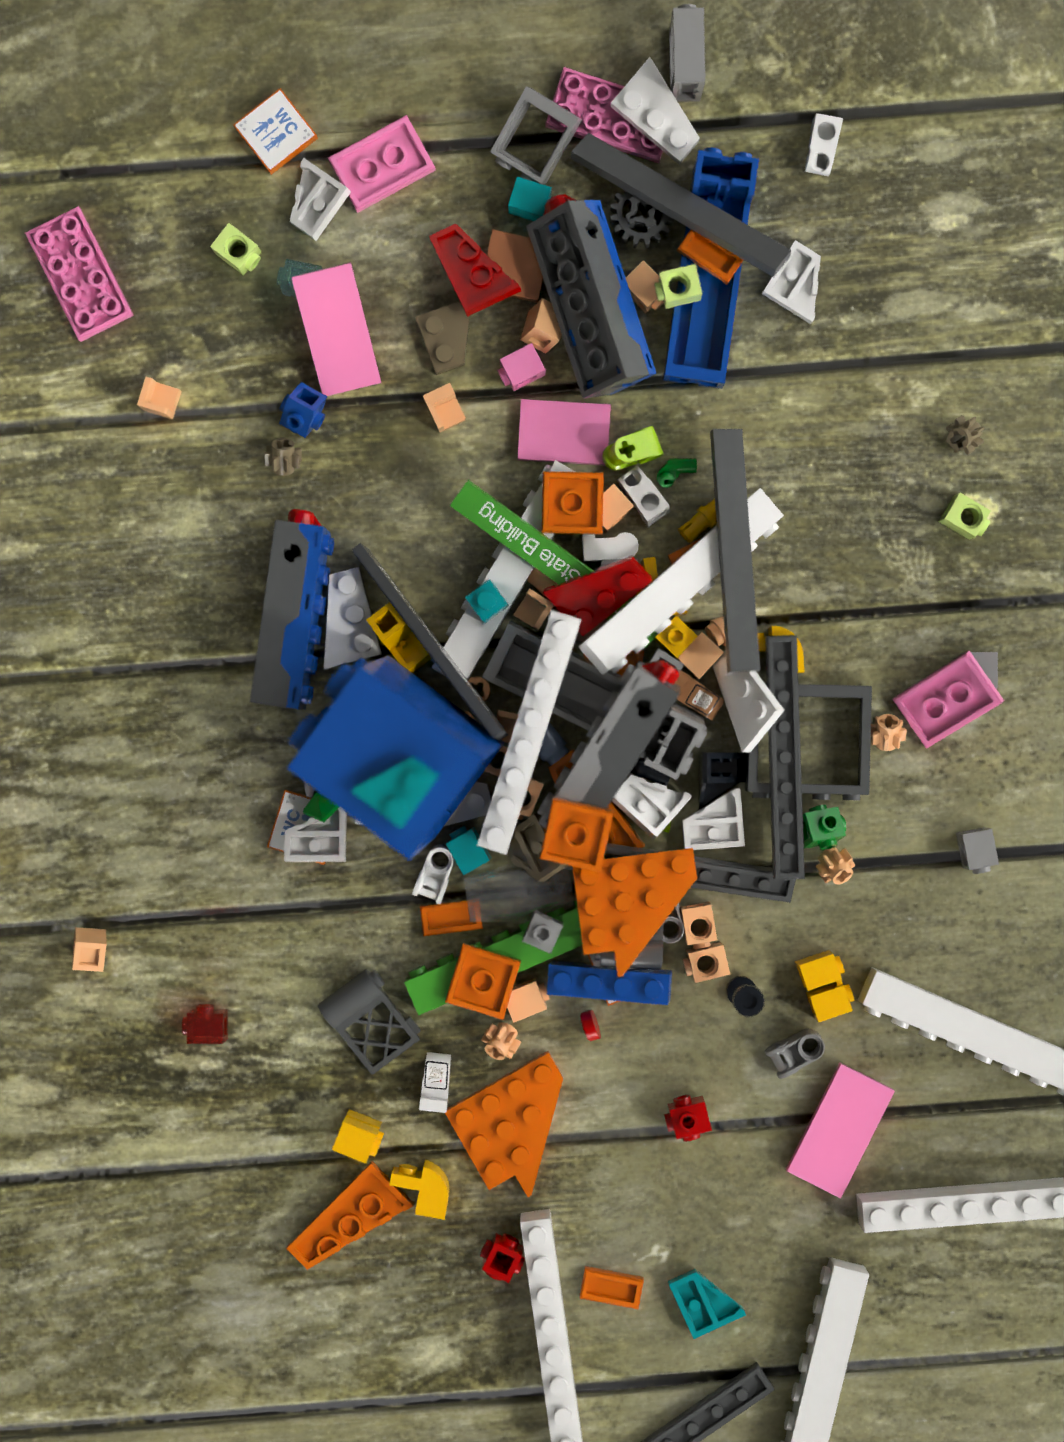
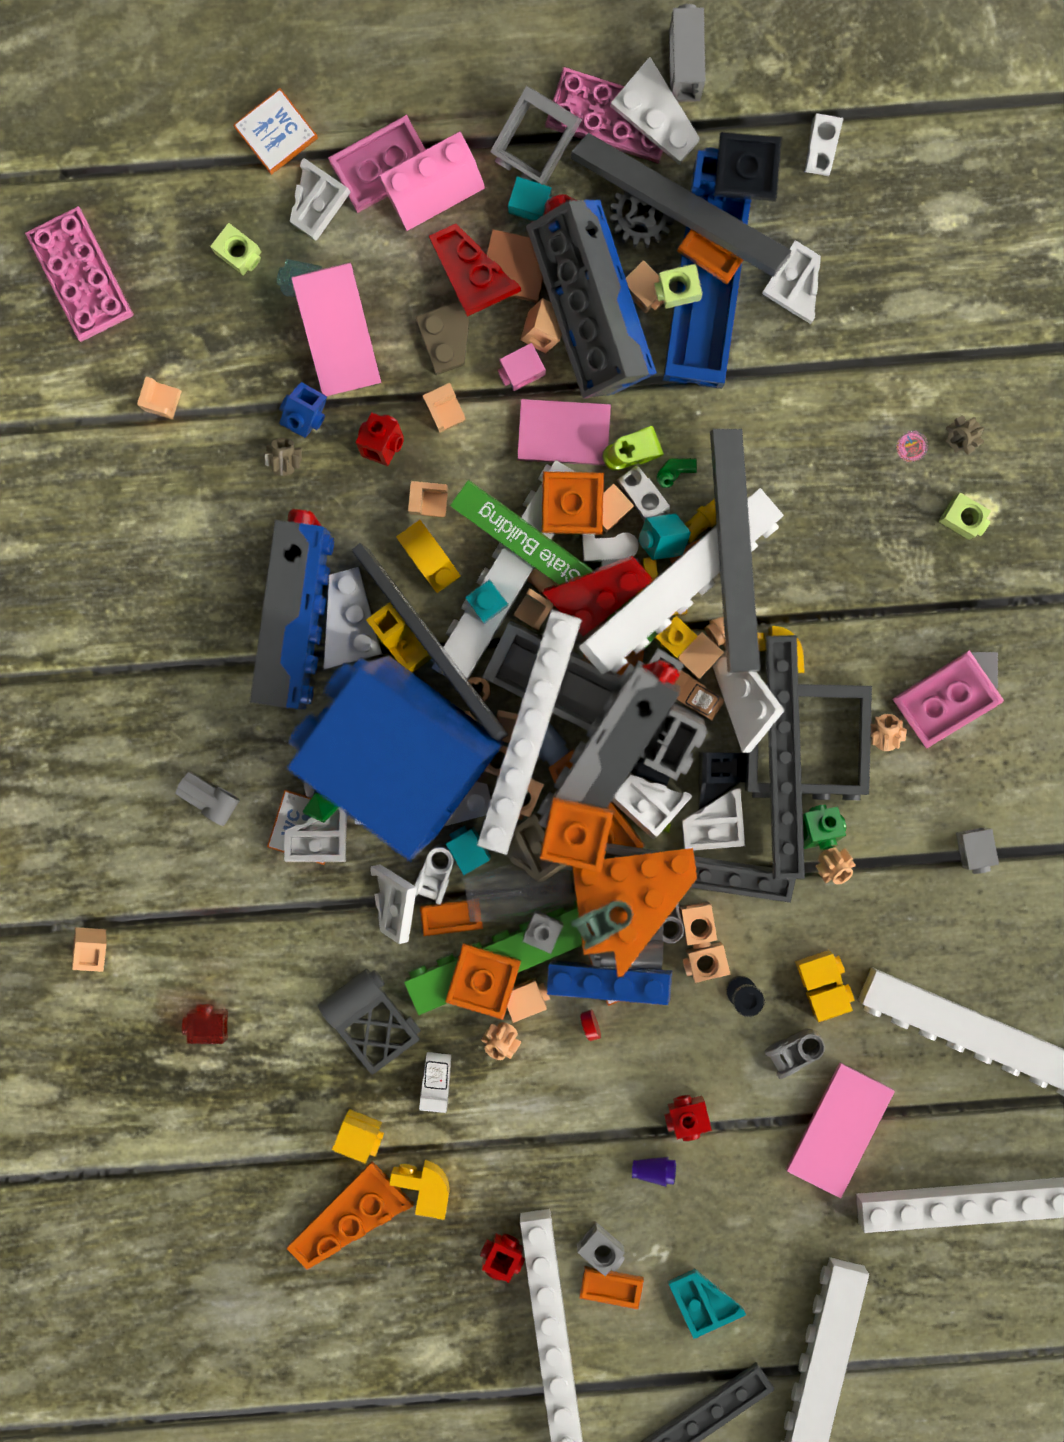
(213, 801): none -> light grey piece
(379, 438): none -> red brick
(394, 904): none -> white wing
(398, 790): teal wing -> none
(428, 499): none -> light nougat panel
(428, 556): none -> yellow brick
(432, 181): none -> bright pink slope
(509, 1122): orange wing -> none
(594, 1238): none -> light grey brick
(601, 924): none -> sand green piece
(655, 1170): none -> dark purple cone
(664, 536): none -> teal brick
(747, 166): none -> black tile
(912, 446): none -> clear tile

